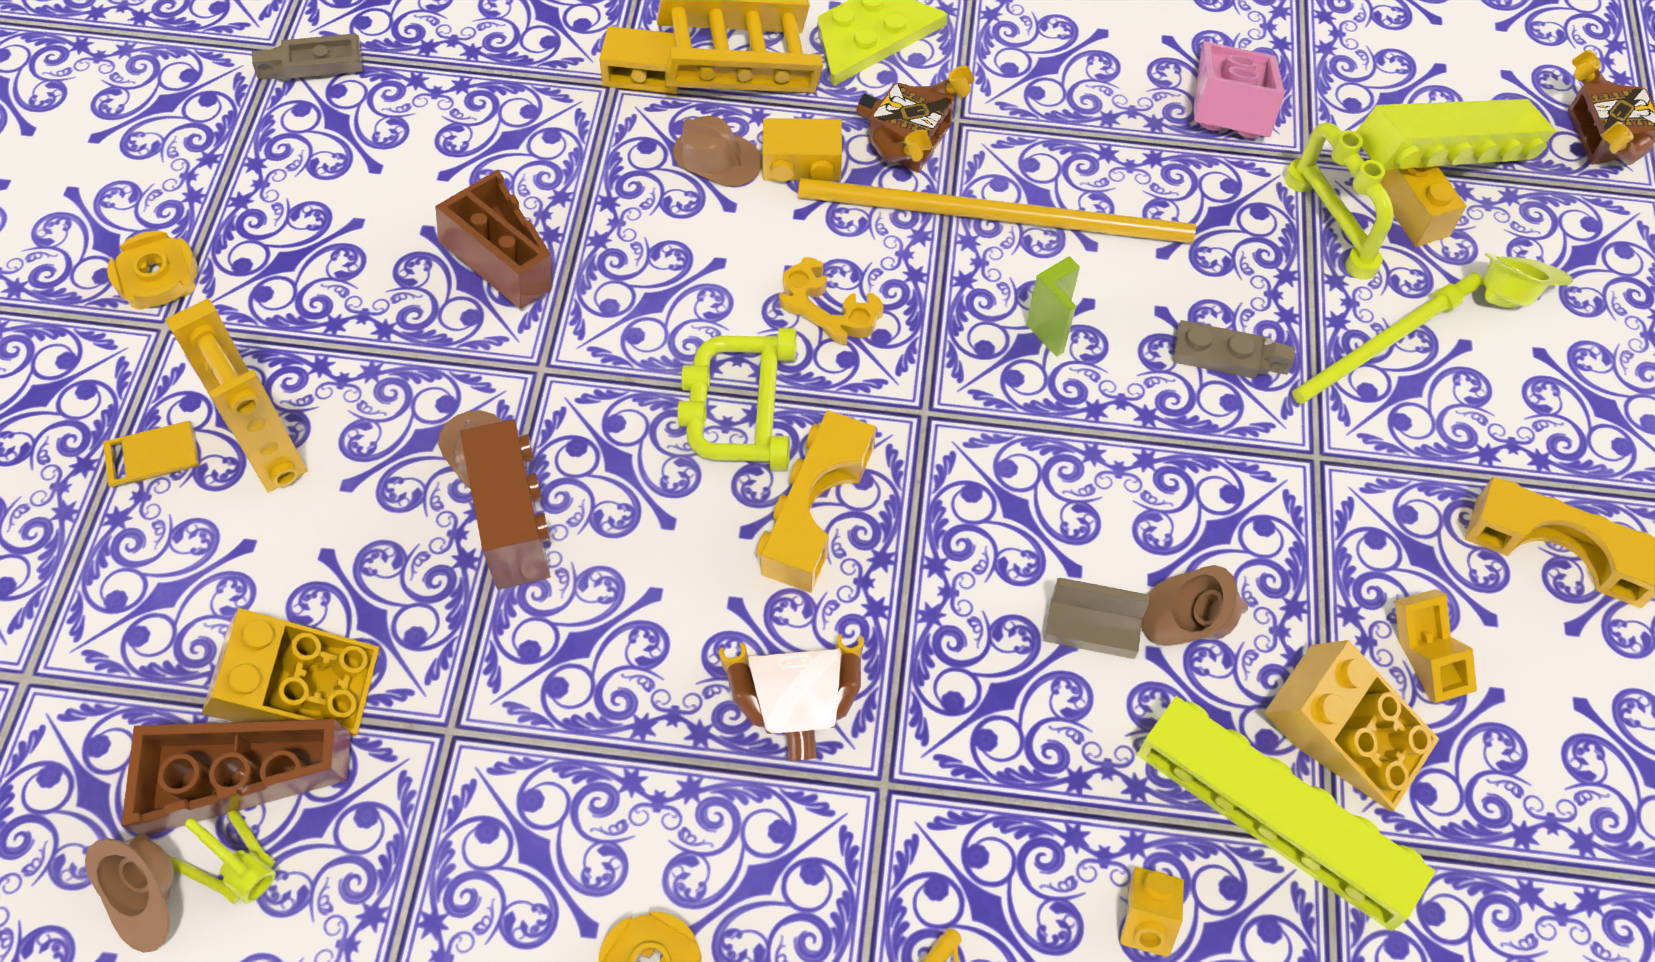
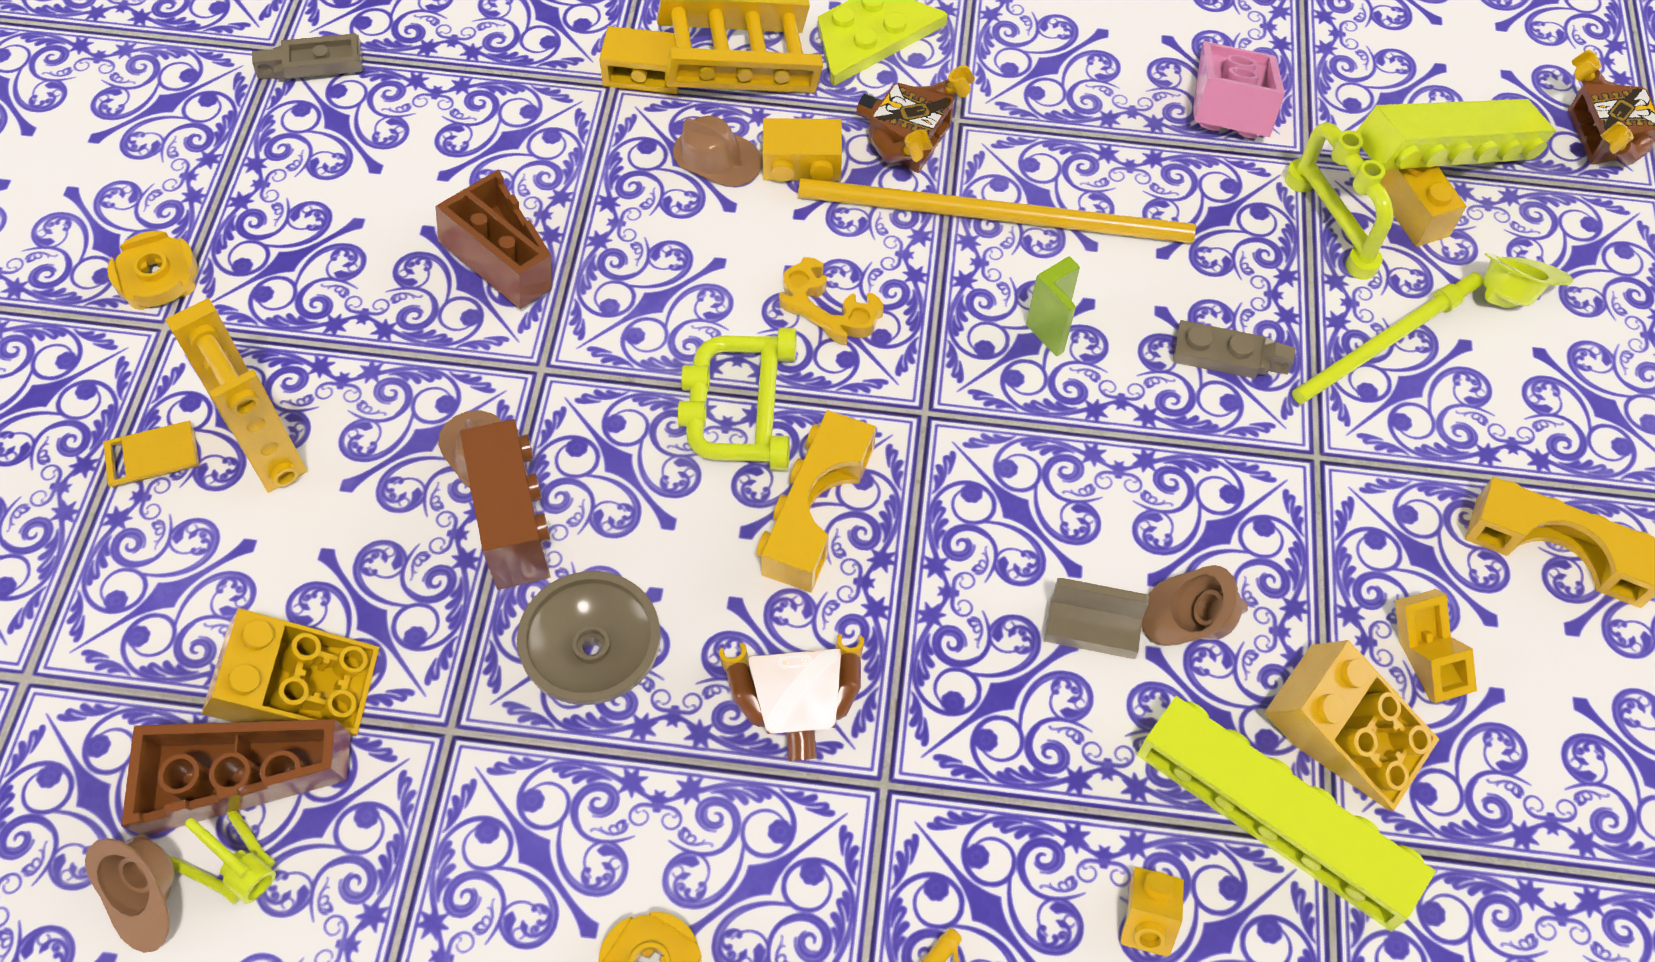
(581, 613): none -> dark tan dish

